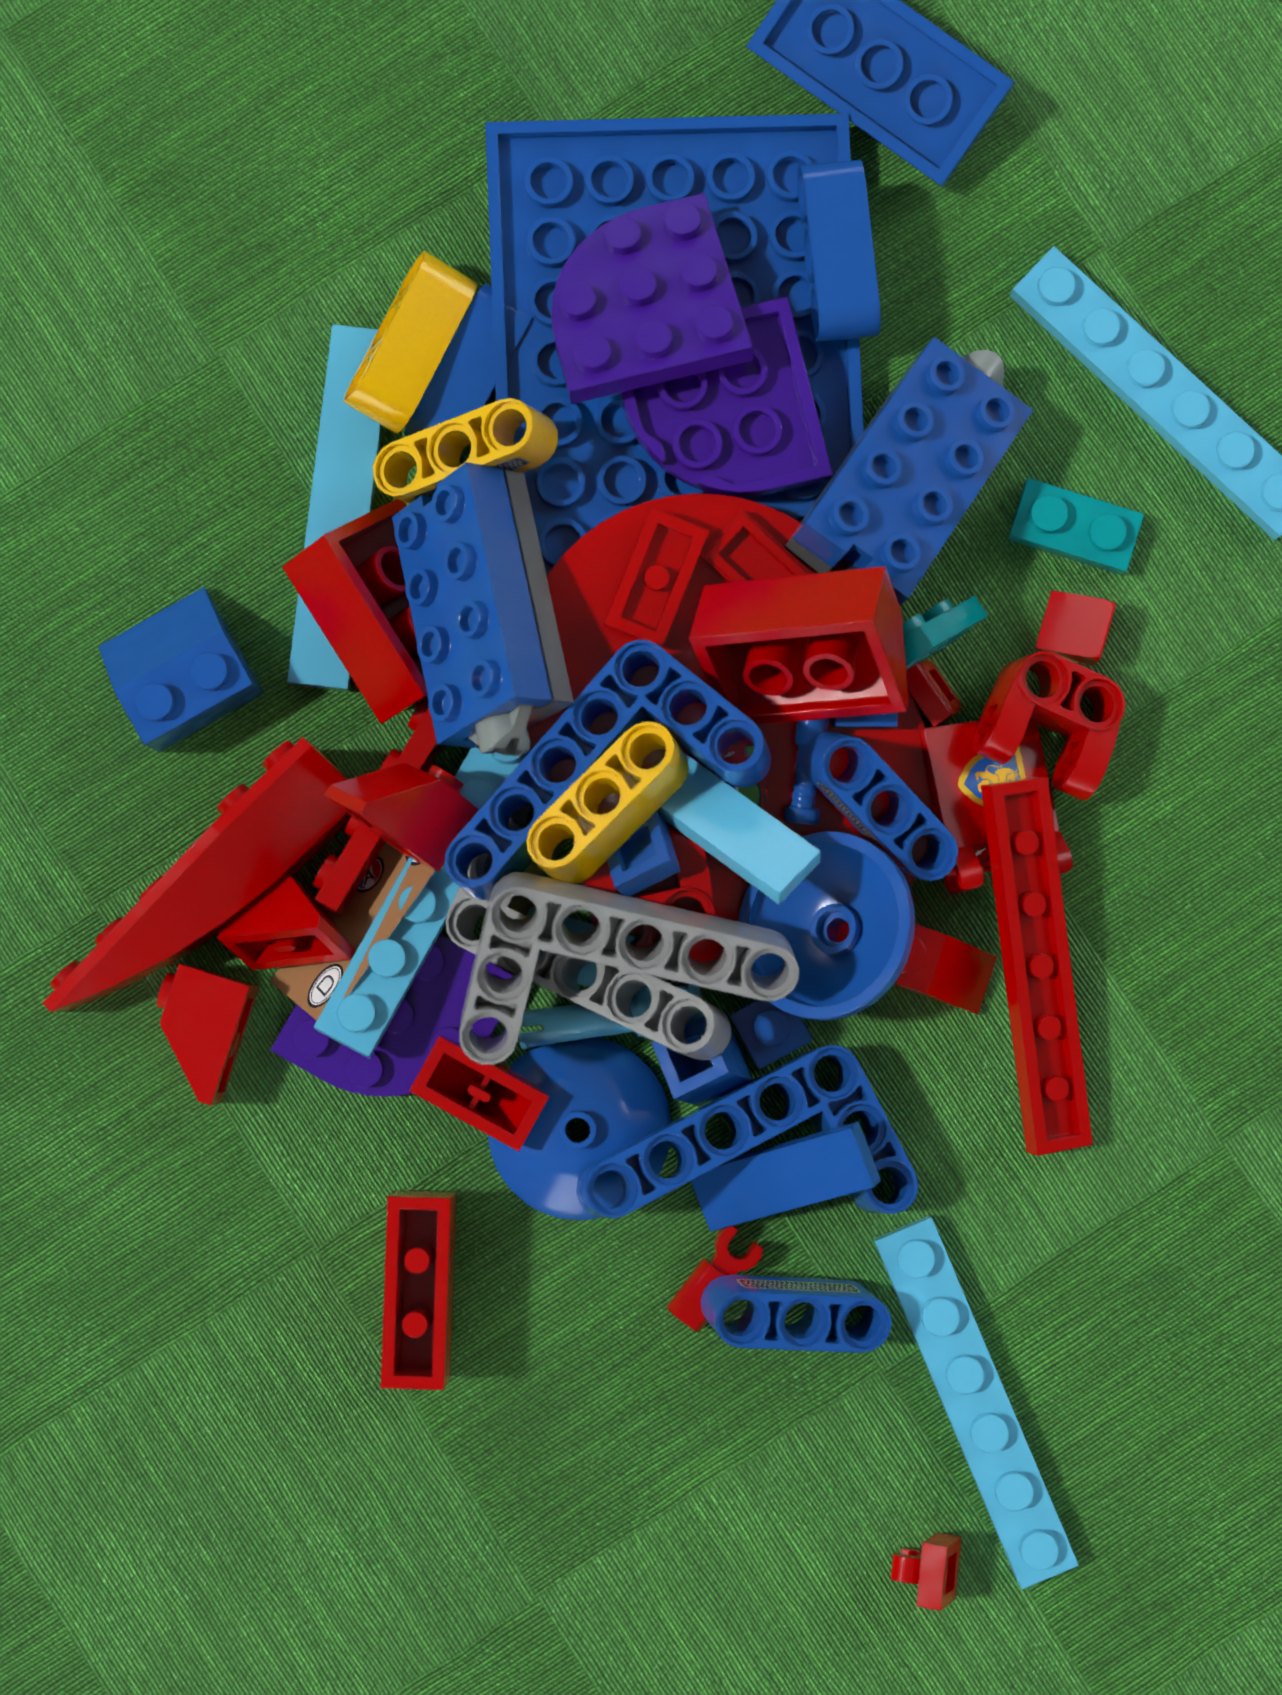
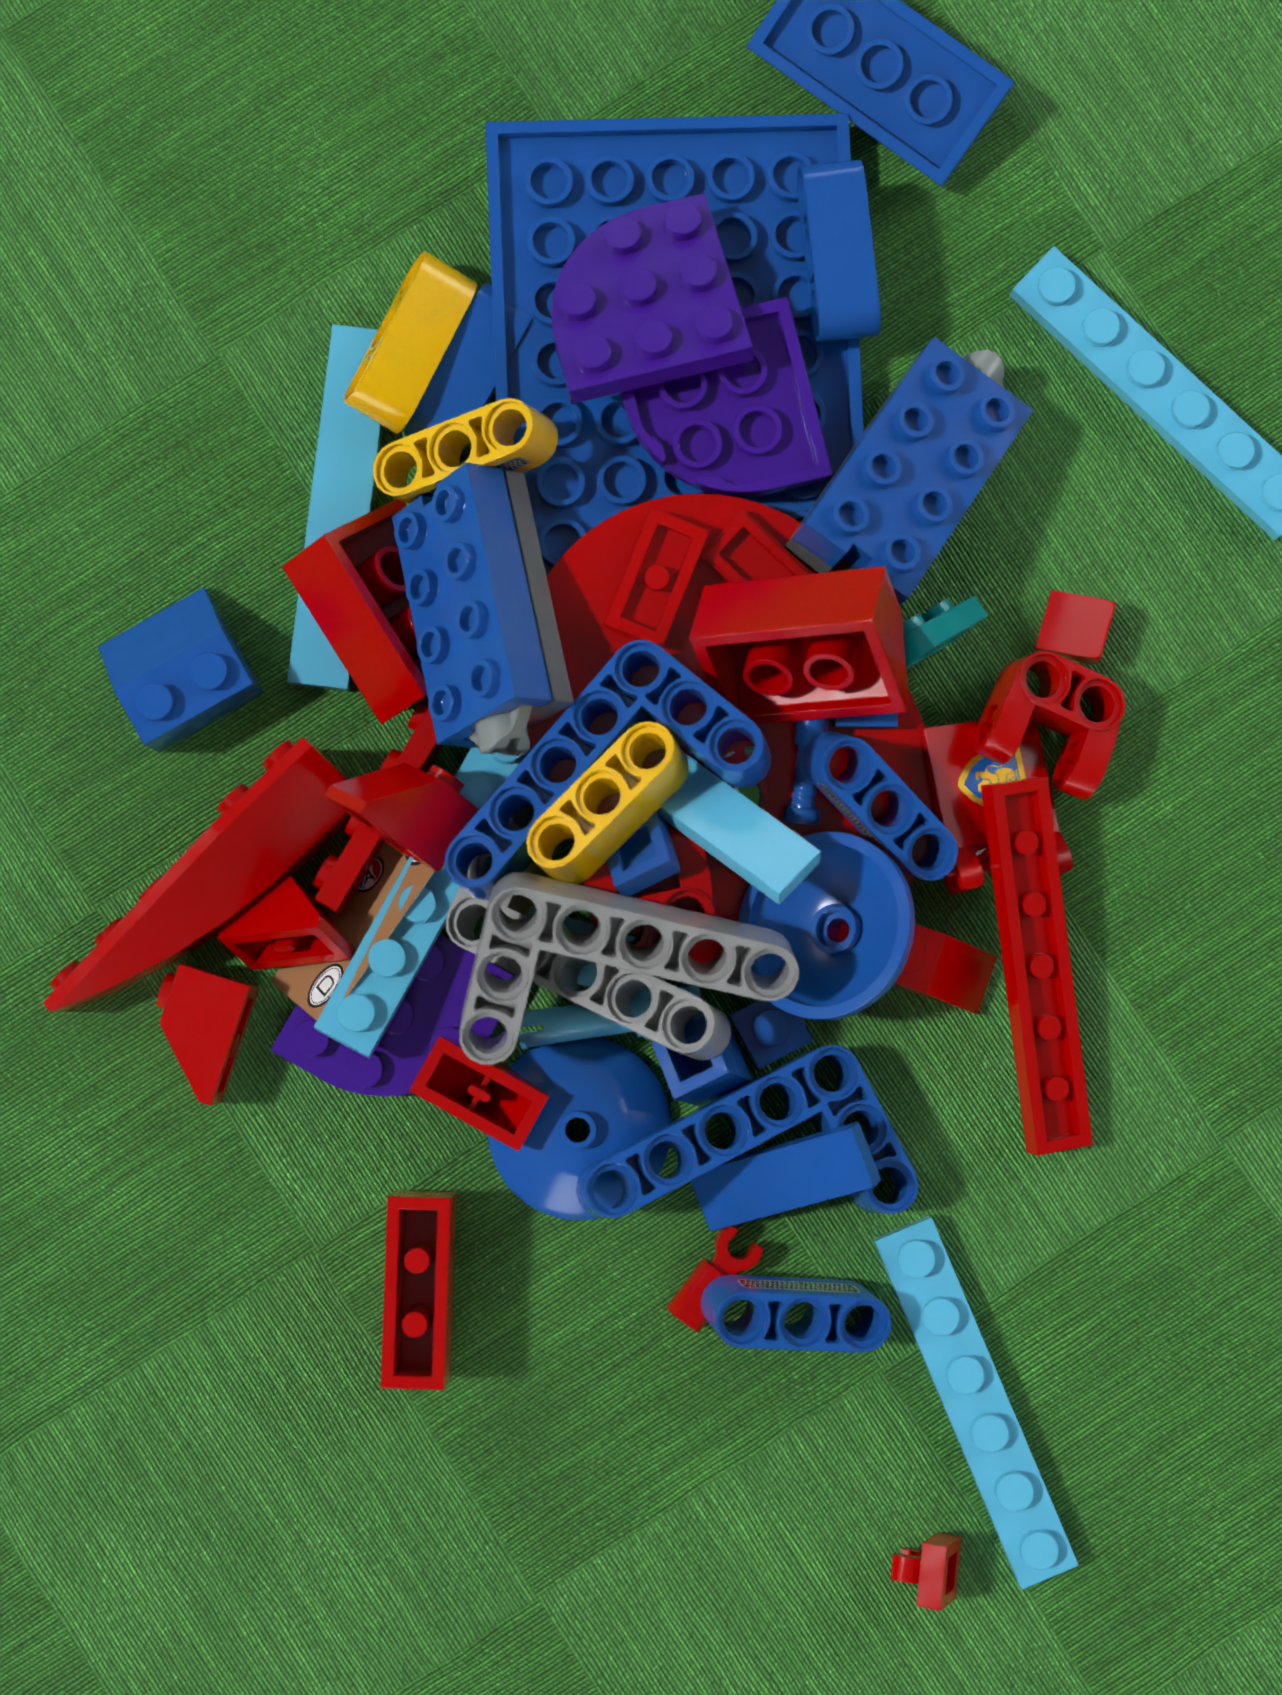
(932, 692): red tile -> none
(1075, 526): teal plate -> none

